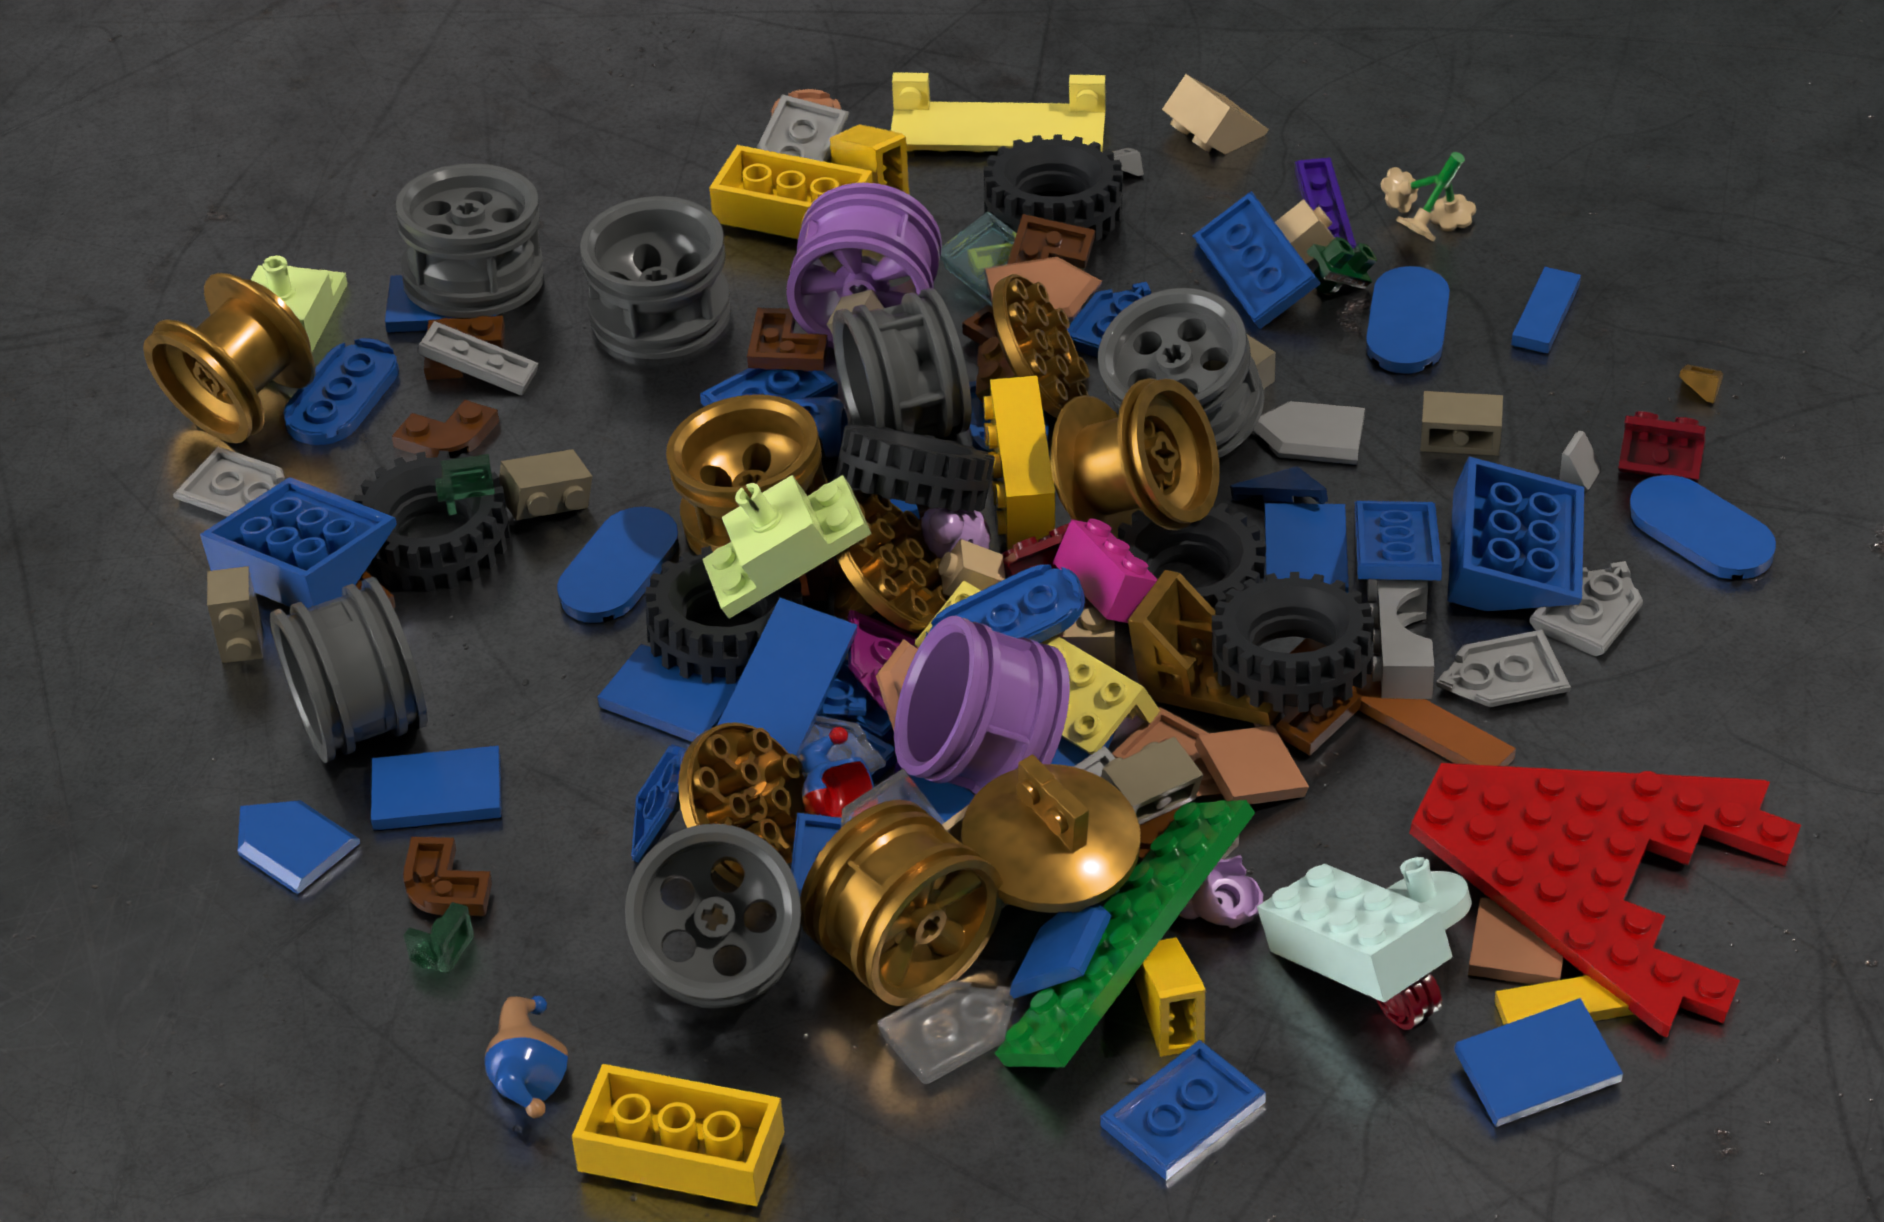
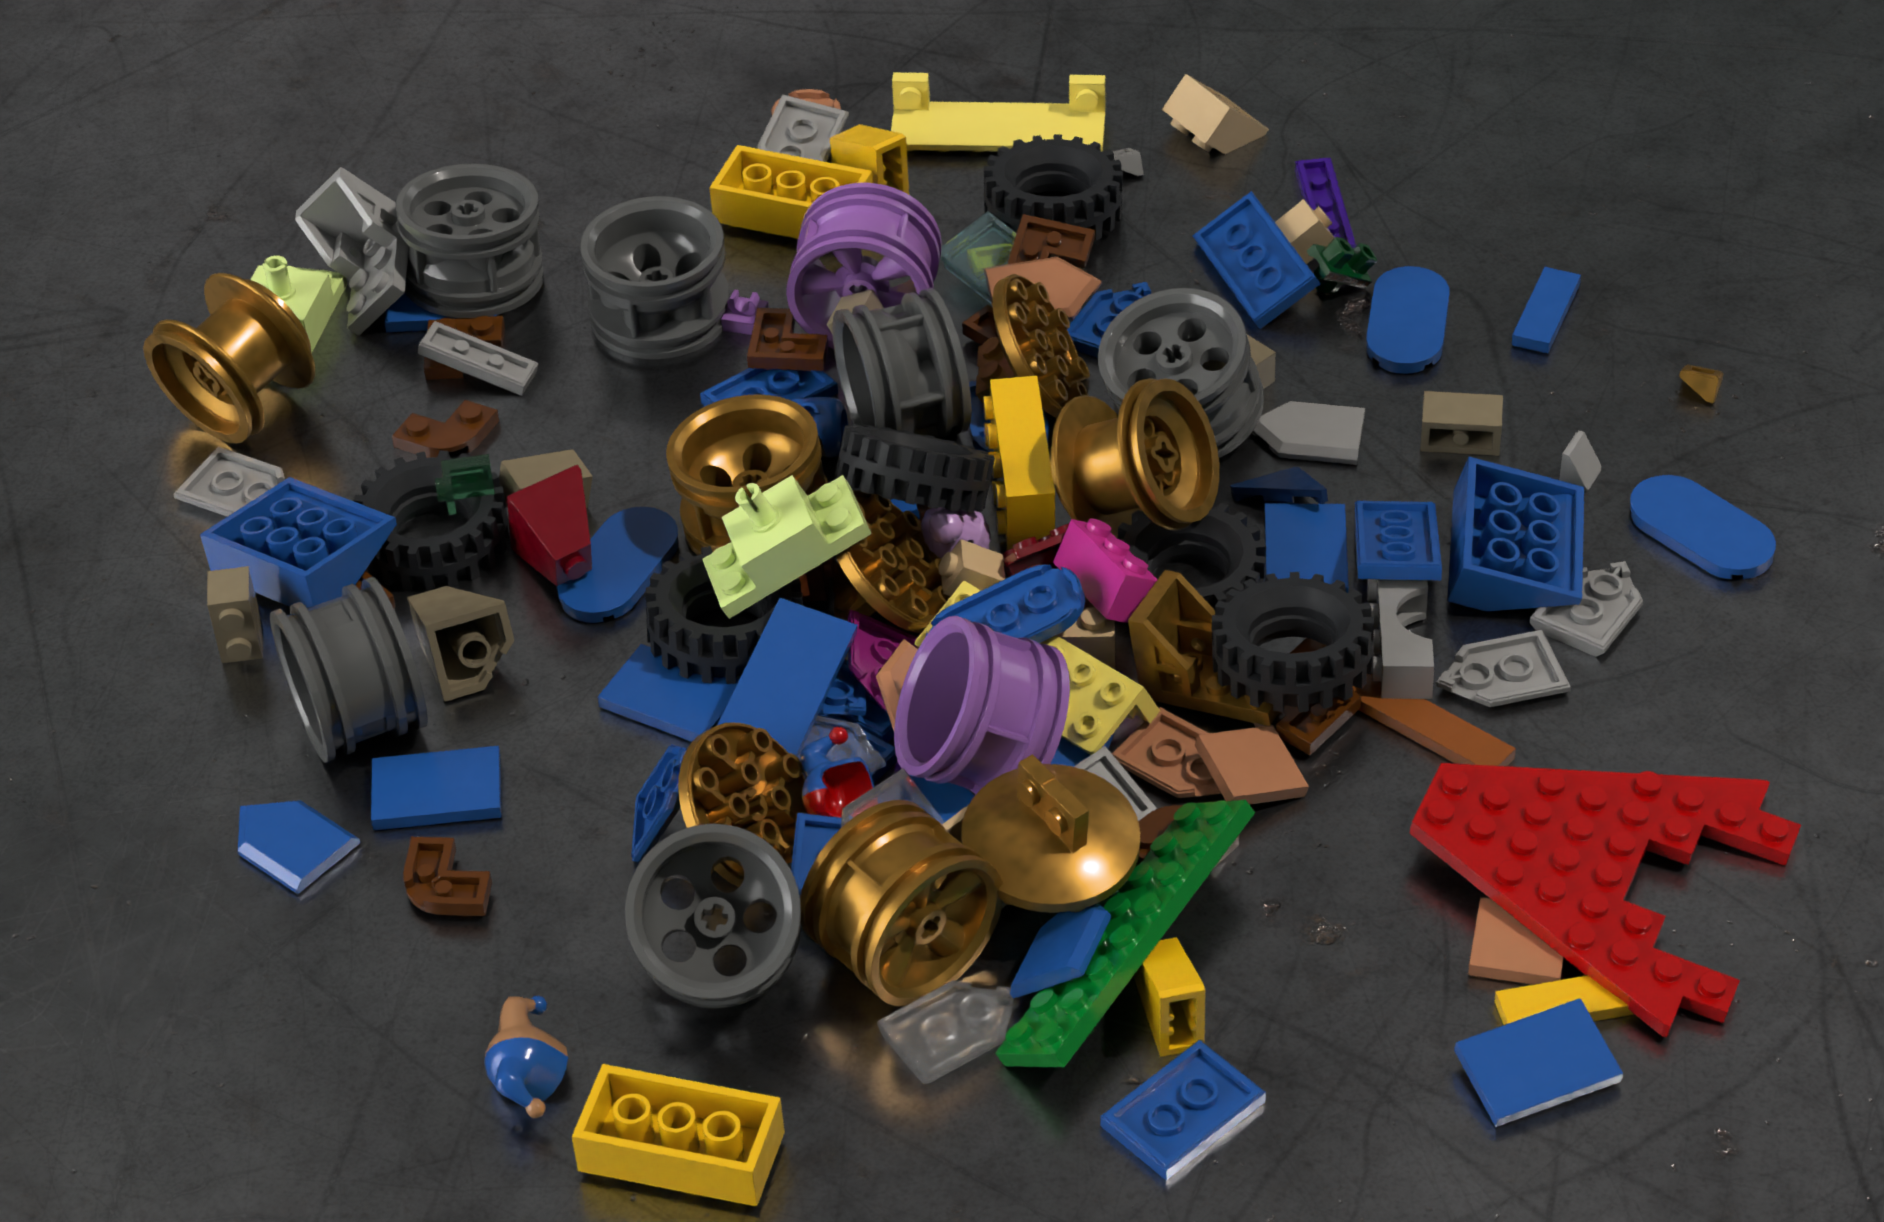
(342, 392): blue tile -> none
(361, 240): none -> light grey bracket
(446, 942): clear green bracket -> none
(461, 637): none -> dark tan slope
(552, 526): none -> dark red slope
(741, 313): none -> medium lavender tile
(1155, 778): dark tan brick -> none
(1236, 892): lavender piece -> none
(1363, 932): light aqua brick -> none
(1413, 1003): dark red wheel -> none
(1449, 211): tan plant -> none
(1662, 446): dark red bracket -> none

